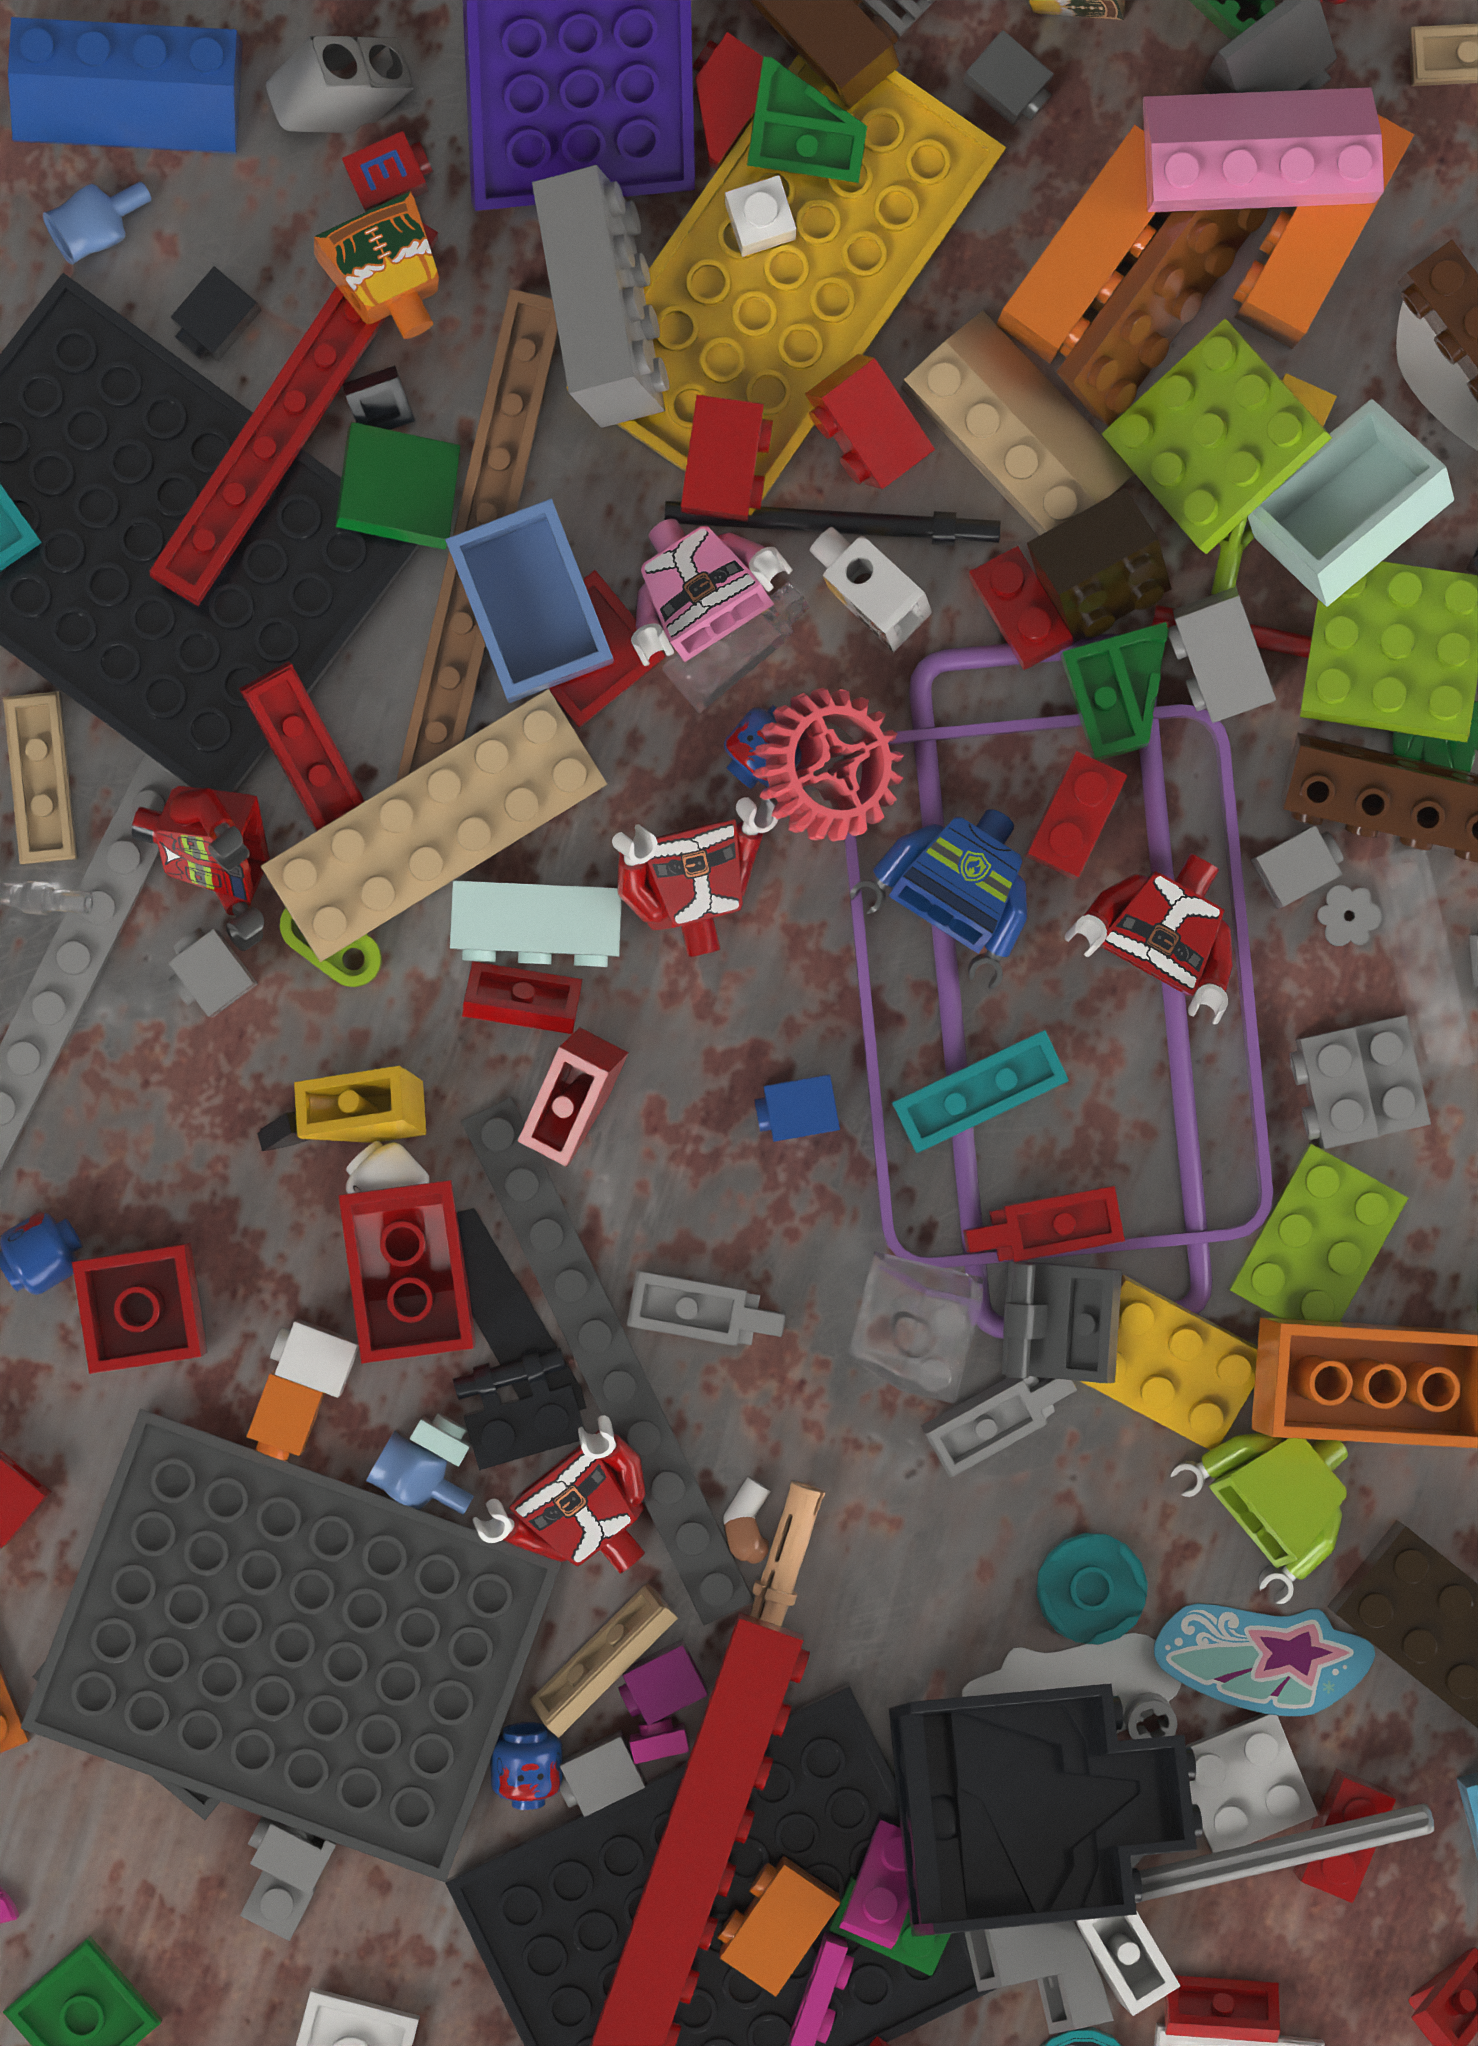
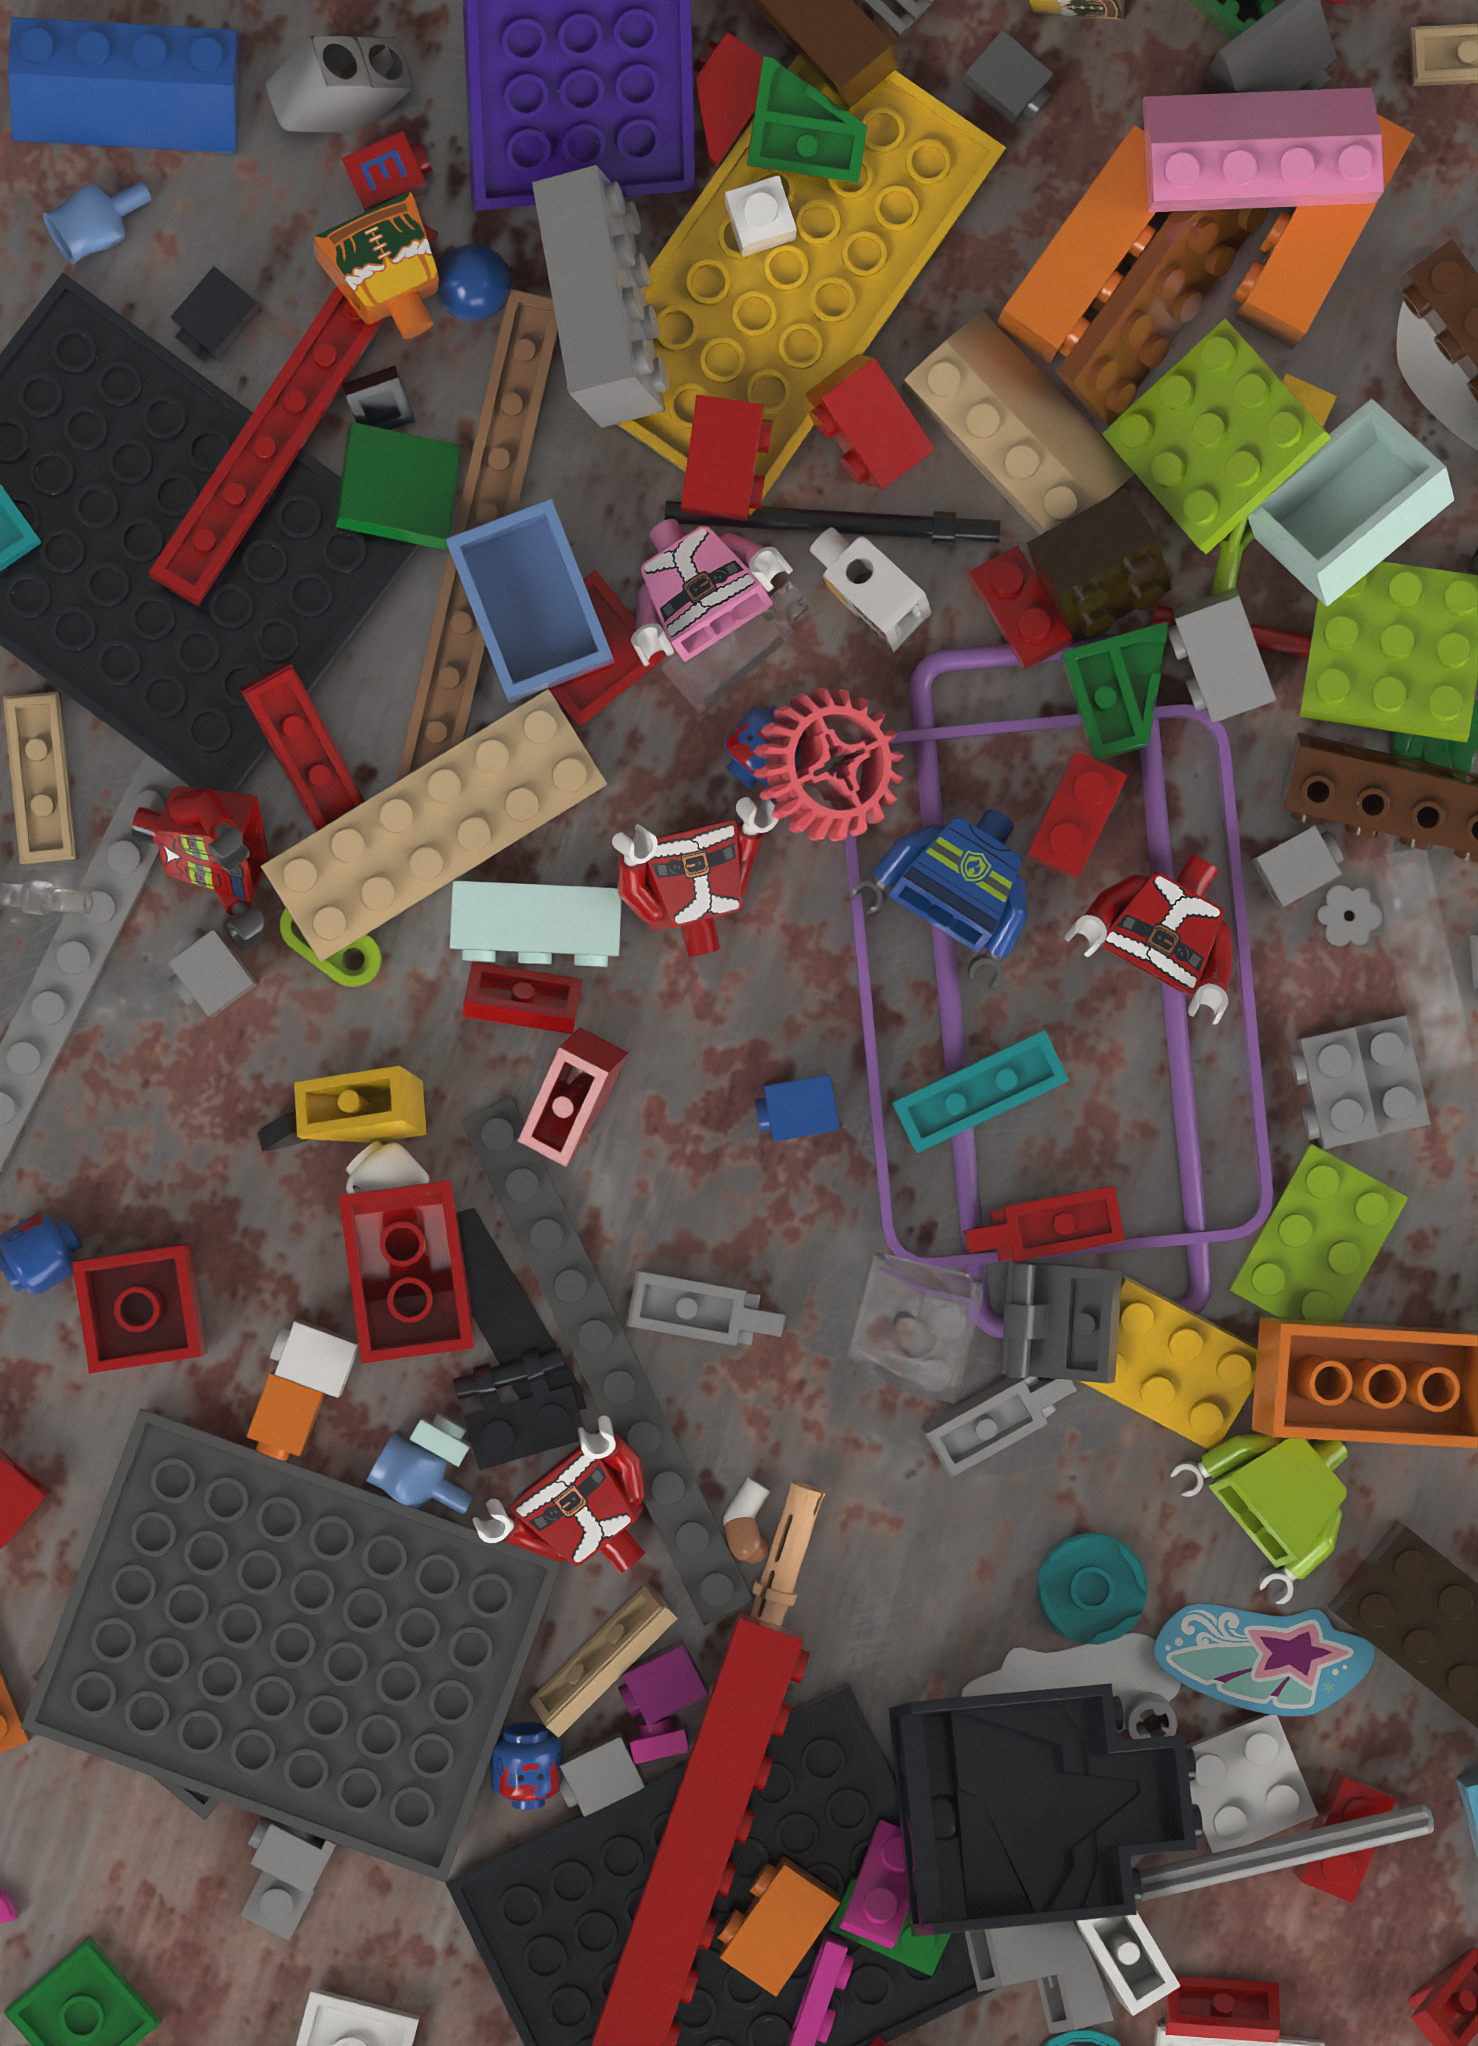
(473, 282): none -> blue piece

